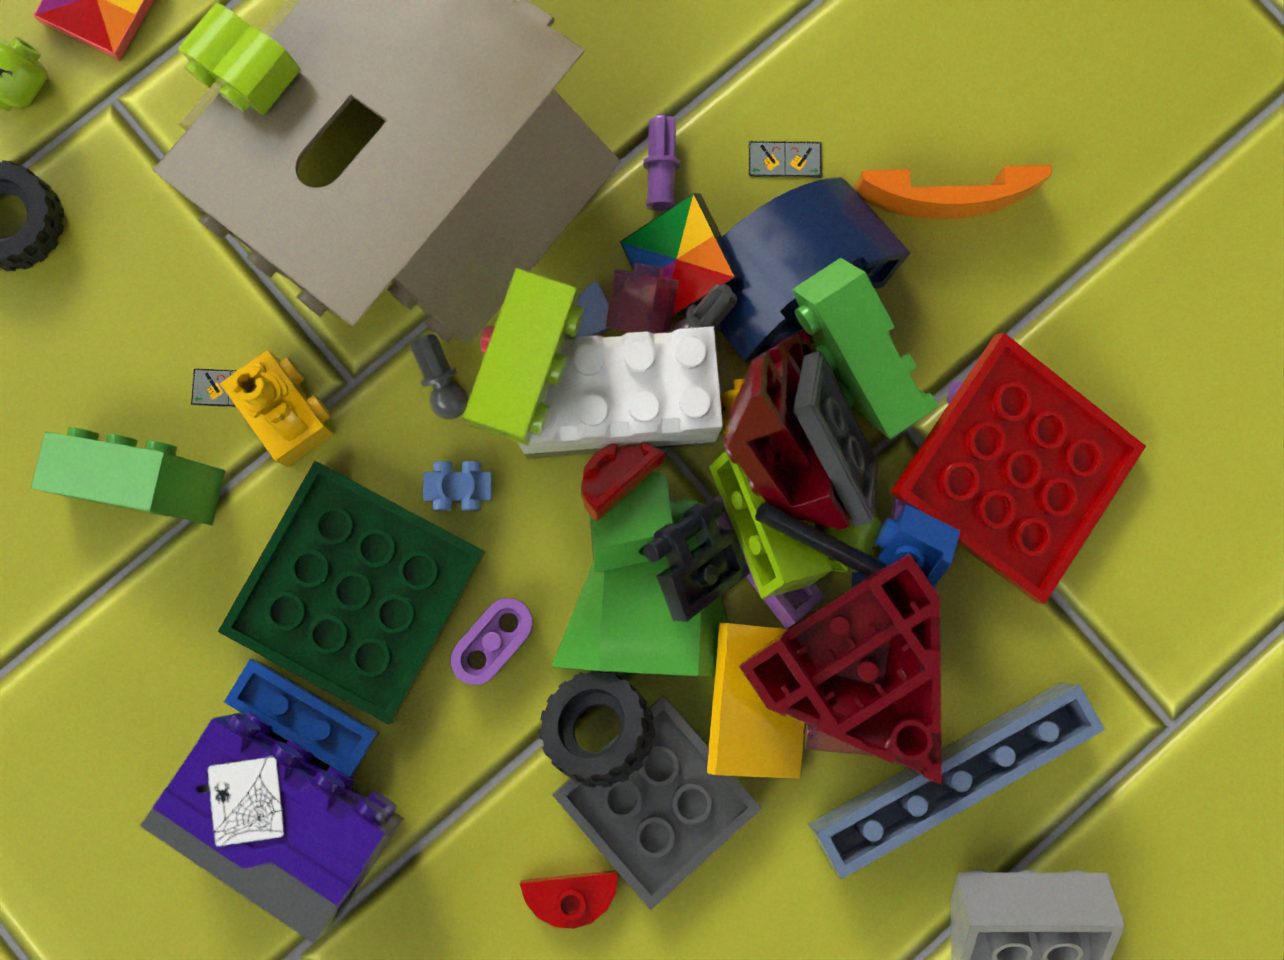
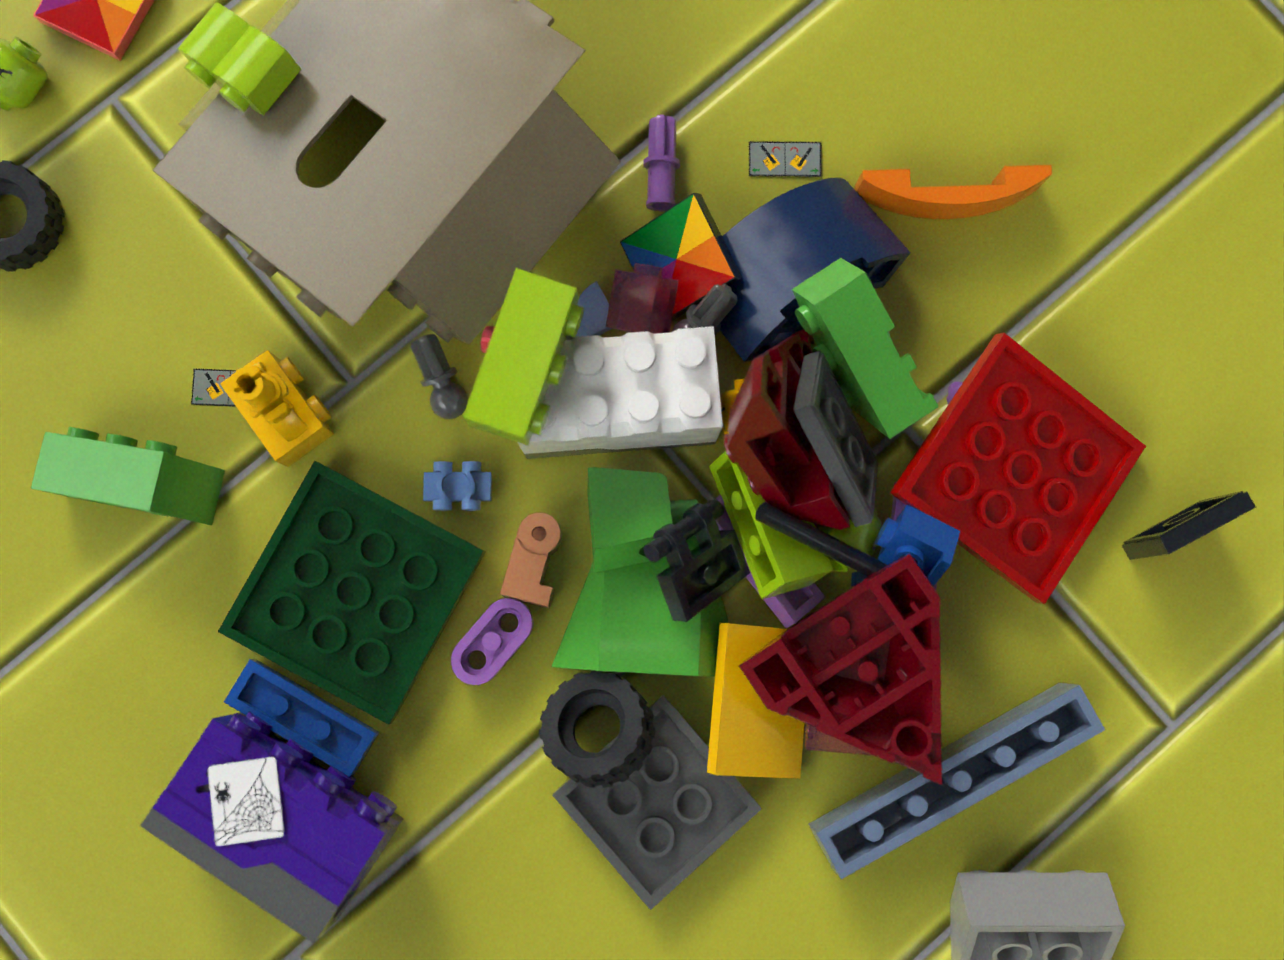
(533, 546): none -> nougat leg
(570, 899): red plate -> none
(615, 473): red plate -> none
(1188, 525): none -> black tile

